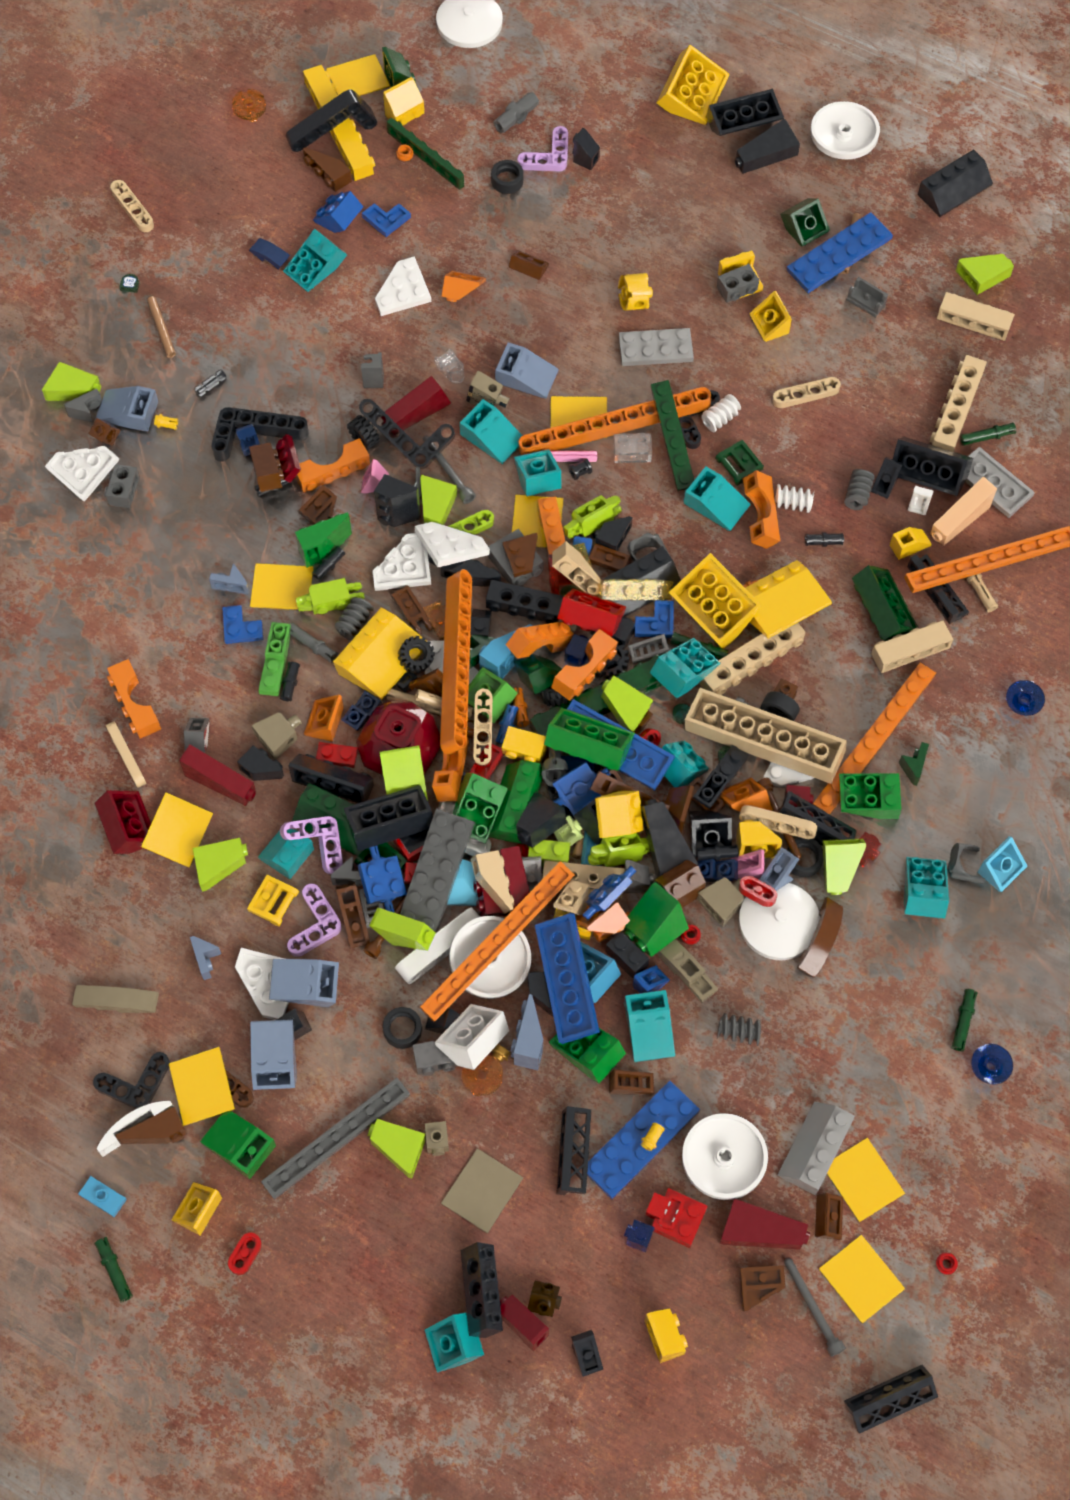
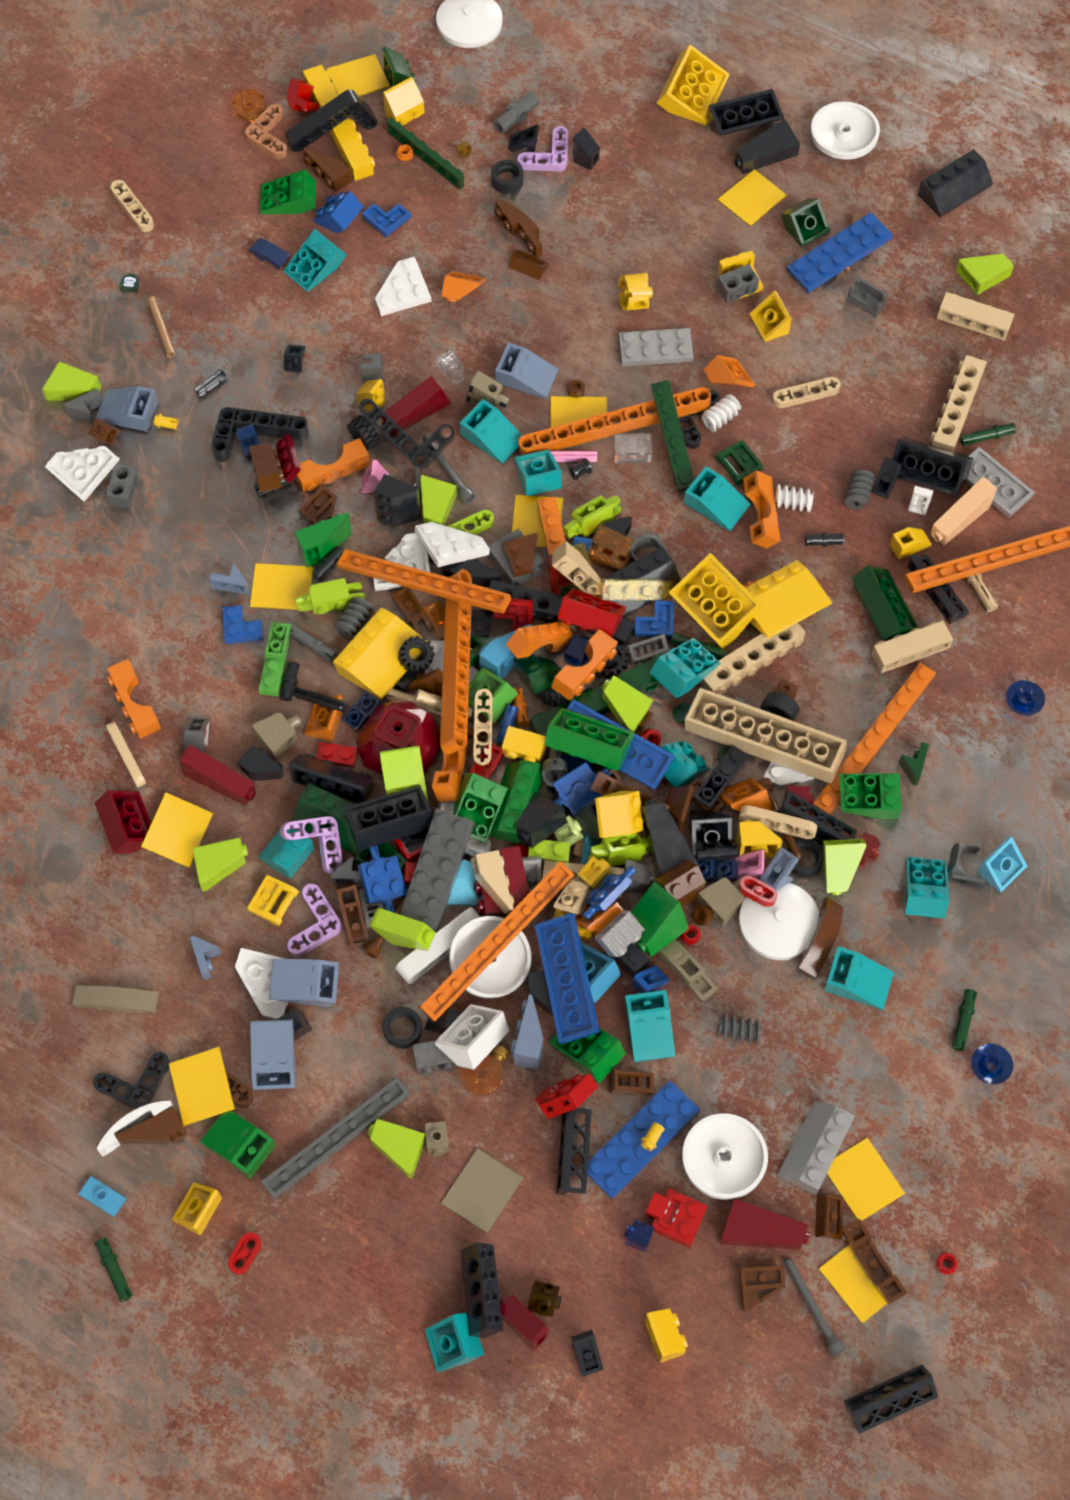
(263, 135): none -> nougat beam
(289, 194): none -> green slope
(293, 358): none -> black bracket
(299, 96): none -> red brick
(320, 699): none -> black axle
(372, 390): none -> yellow slope
(424, 581): none -> orange plate
(464, 149): none -> pearl gold plate
(519, 223): none -> reddish brown slope
(520, 611): none -> red plate
(524, 138): none -> black slope
(566, 1095): none -> red piece
(575, 388): none -> reddish brown tile
(595, 871): none -> yellow bracket
(612, 540): none -> clear orange plate
(619, 934): none -> light grey brick
(702, 915): none -> reddish brown tile
(727, 371): none -> orange slope
(752, 197): none -> yellow piece
(858, 978): none -> teal slope
(872, 1262): none -> reddish brown slope

